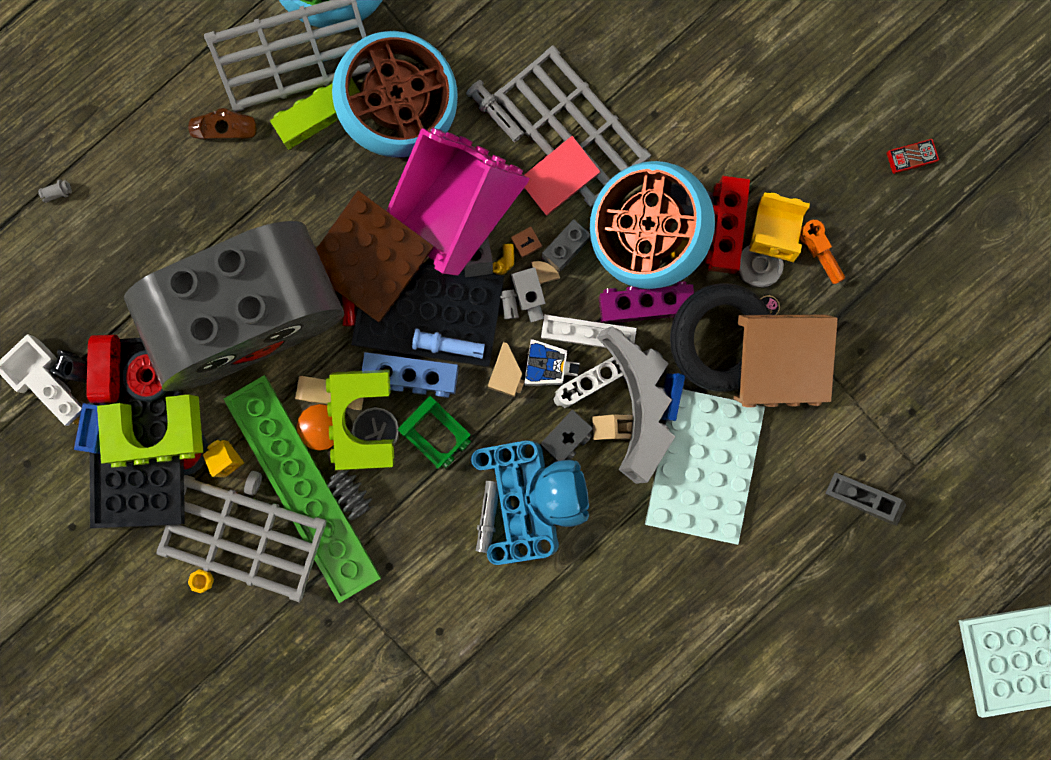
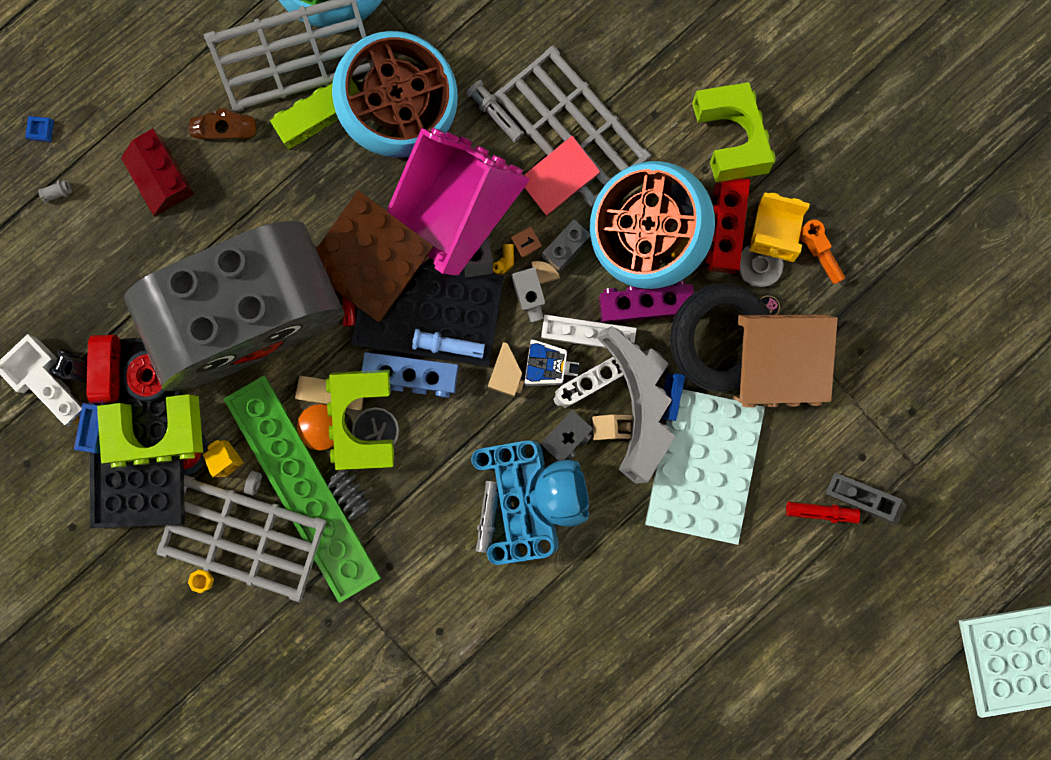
(39, 129): none -> blue tile
(156, 172): none -> dark red slope
(438, 459): green panel -> none
(509, 304): light grey pin -> none
(739, 105): none -> lime arch
(832, 513): none -> red pin
(912, 156): tile -> none

